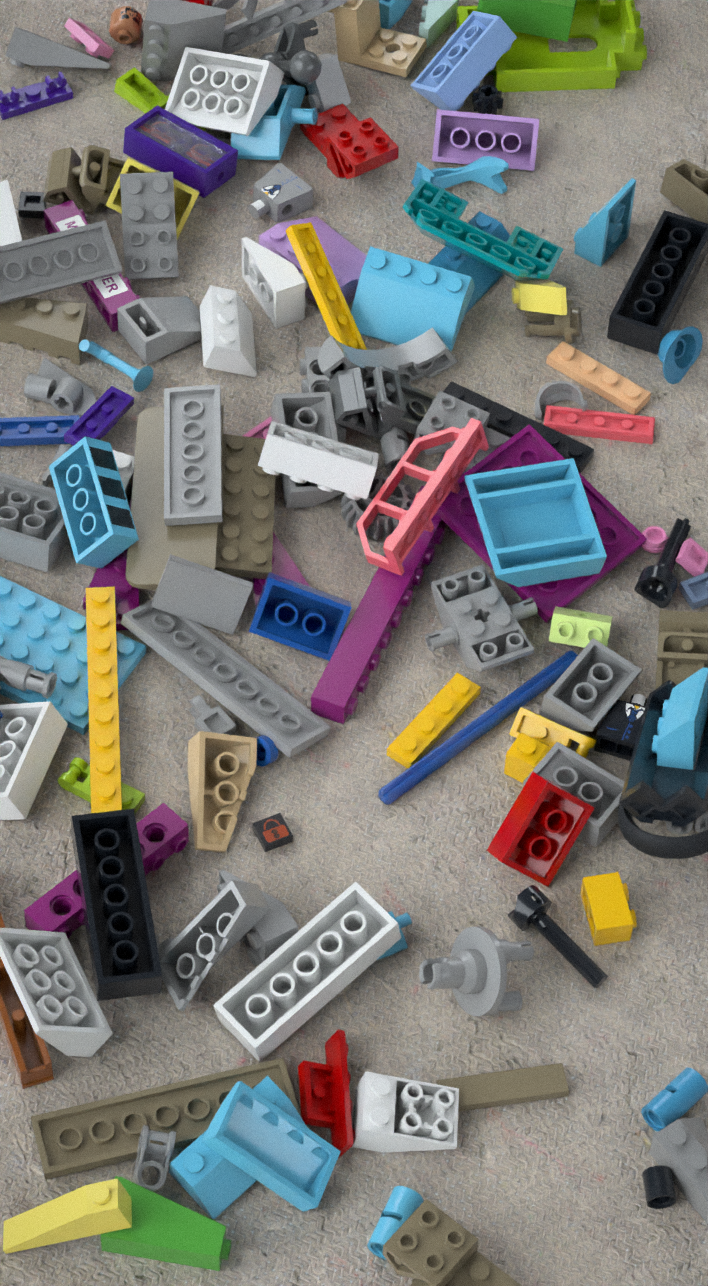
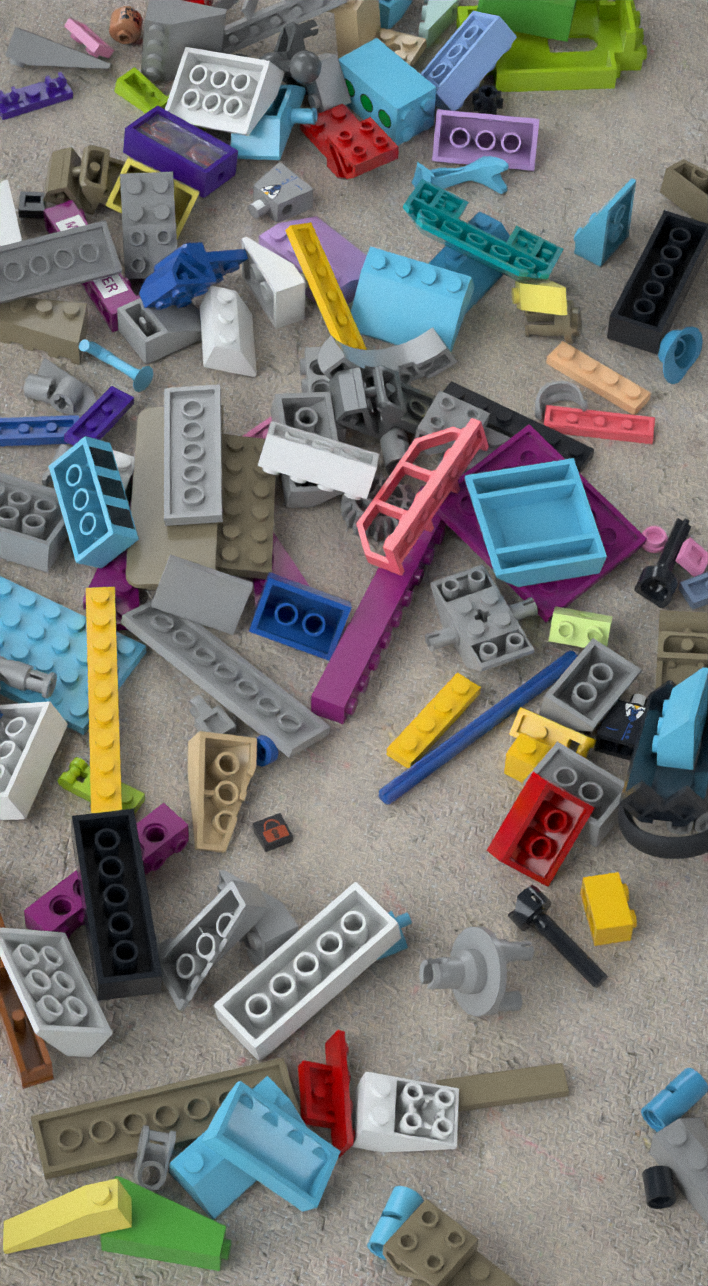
(188, 275): none -> blue piece
(388, 91): none -> medium azure brick

